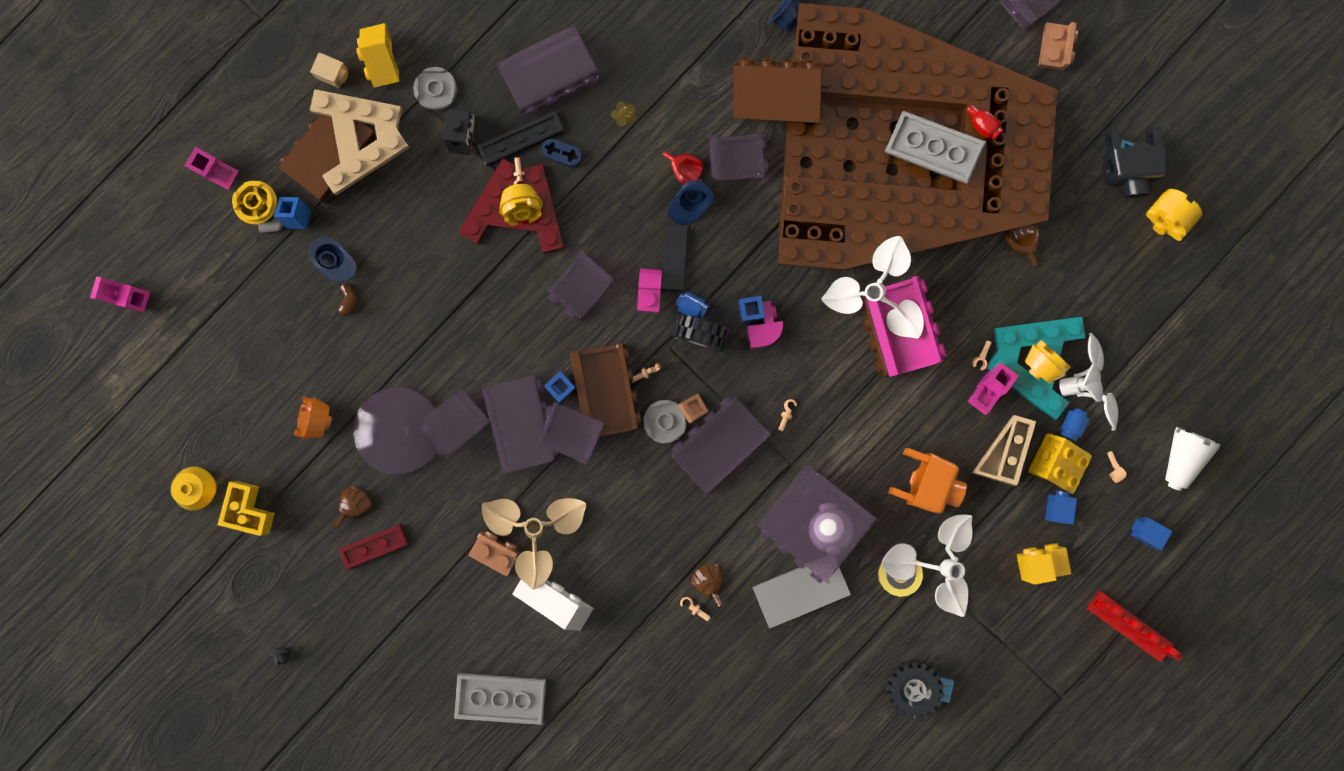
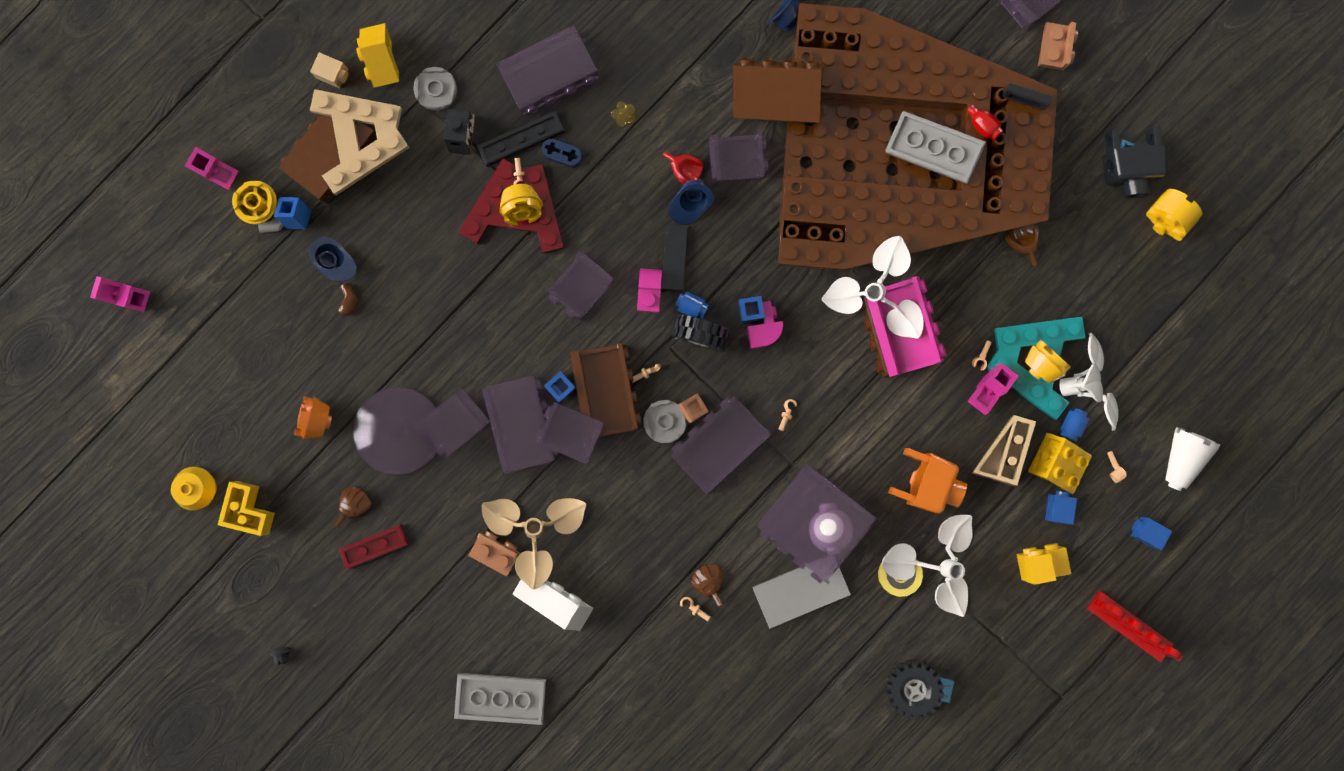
(1027, 96): none -> black tile

